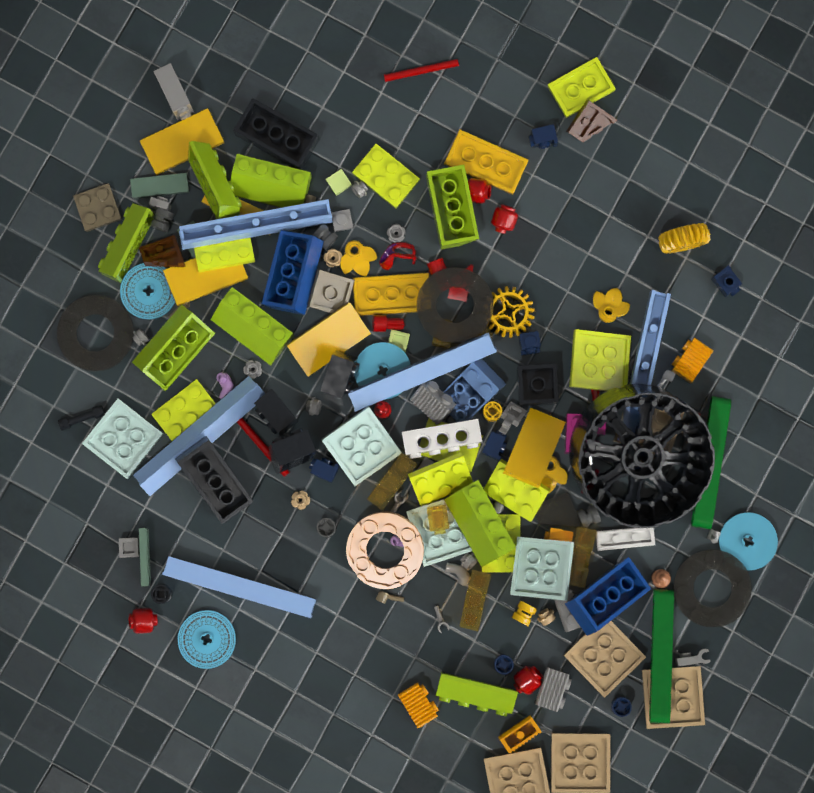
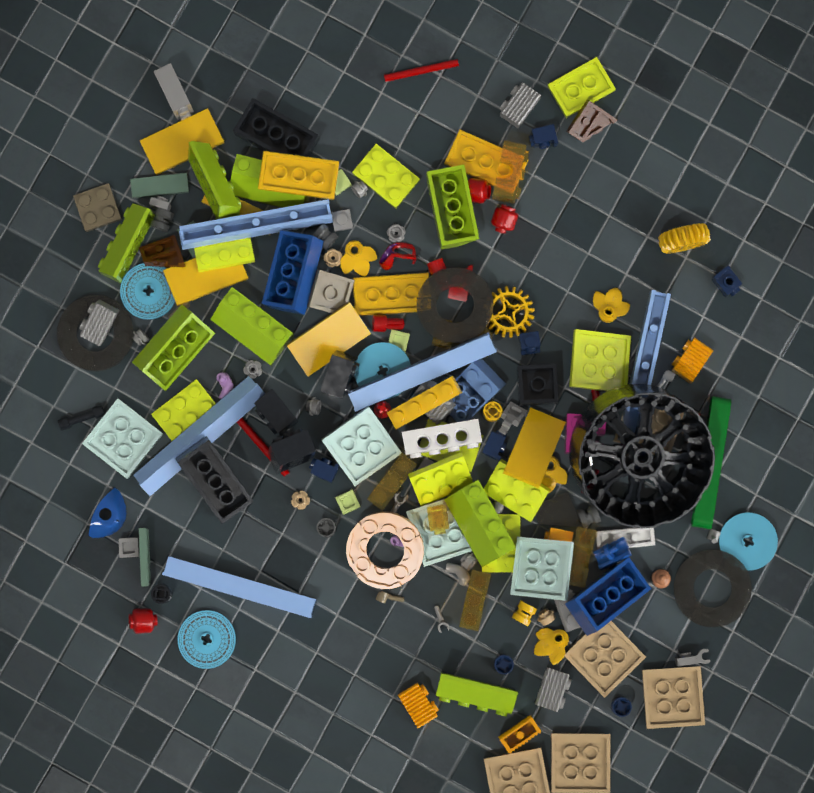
(99, 322): none -> light grey brick
(116, 504): none -> blue piece
(298, 175): none -> yellow tile
(347, 502): none -> yellowish green tile
(424, 402): none -> yellow plate
(513, 155): none -> clear yellow arch
(520, 104): none -> light grey brick
(527, 680): red head -> none
(549, 645): none -> yellow plate
(612, 553): none -> blue hips
(661, 656): green beam -> none

